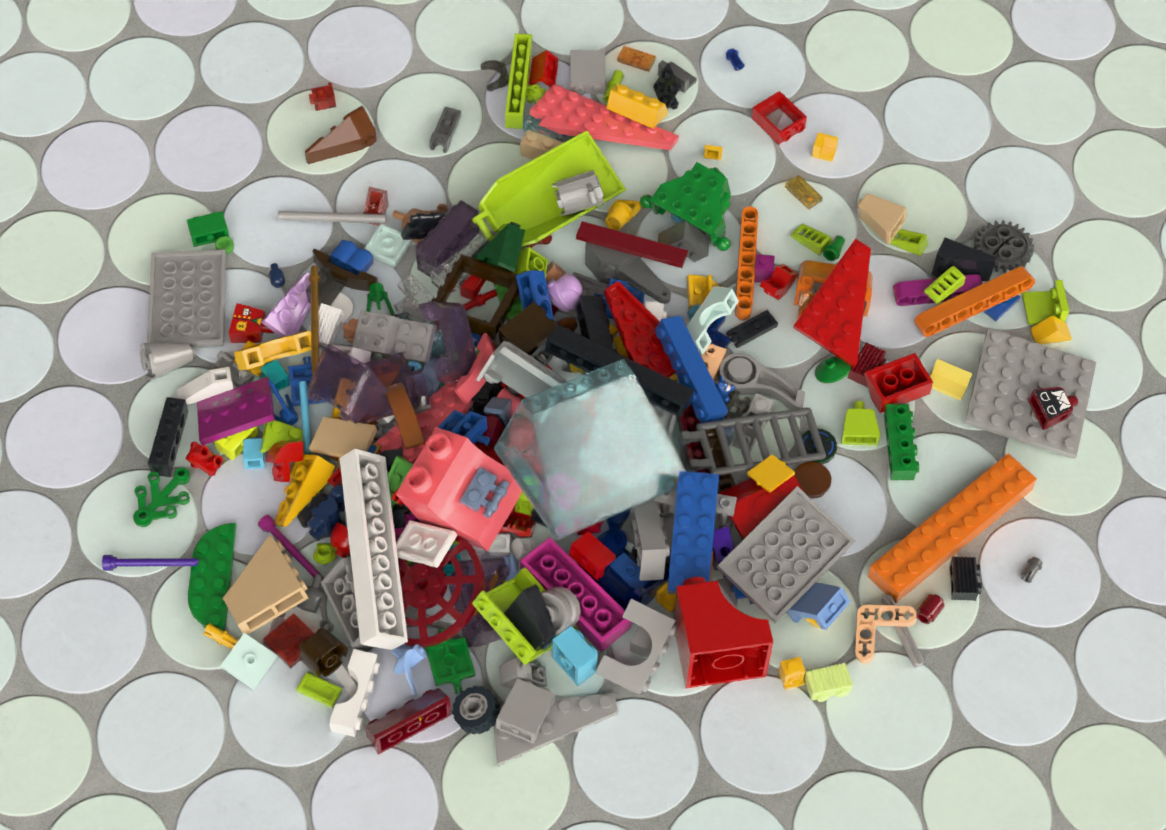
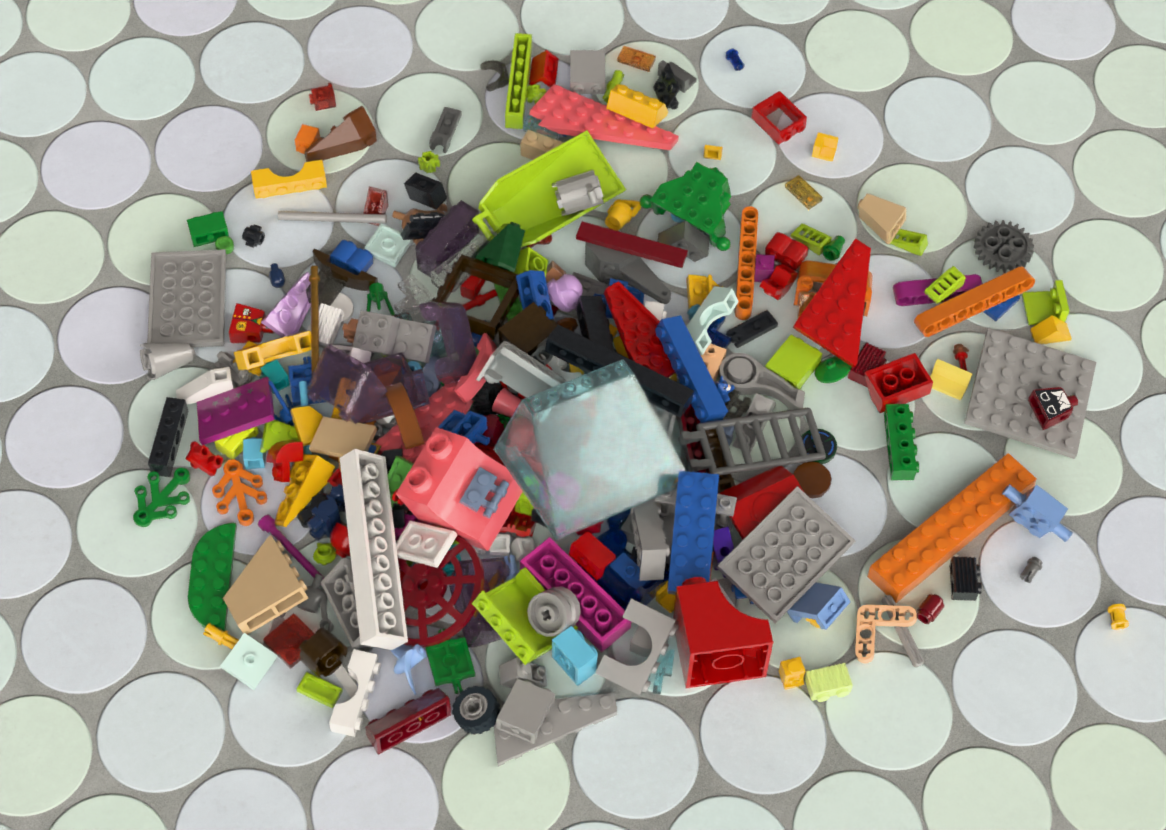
(110, 562): dark purple piece -> none
(238, 489): none -> orange plant
(253, 235): none -> black gear
(306, 137): none -> orange brick
(306, 423): none -> yellow slope
(308, 178): none -> yellow arch
(423, 407): flat silver bar -> none
(425, 190): none -> black panel
(428, 162): none -> lime gear
(499, 407): sand blue slope -> none
(532, 618): black slope -> none
(664, 669): none -> clear light blue slope
(771, 473): yellow piece -> none
(786, 250): none -> red brick
(795, 361): none -> lime brick
(860, 426): lime torso -> none
(961, 355): none -> piece
(964, 258): black slope -> none
(1038, 512): none -> medium blue brick
(1118, 616): none -> yellow bush

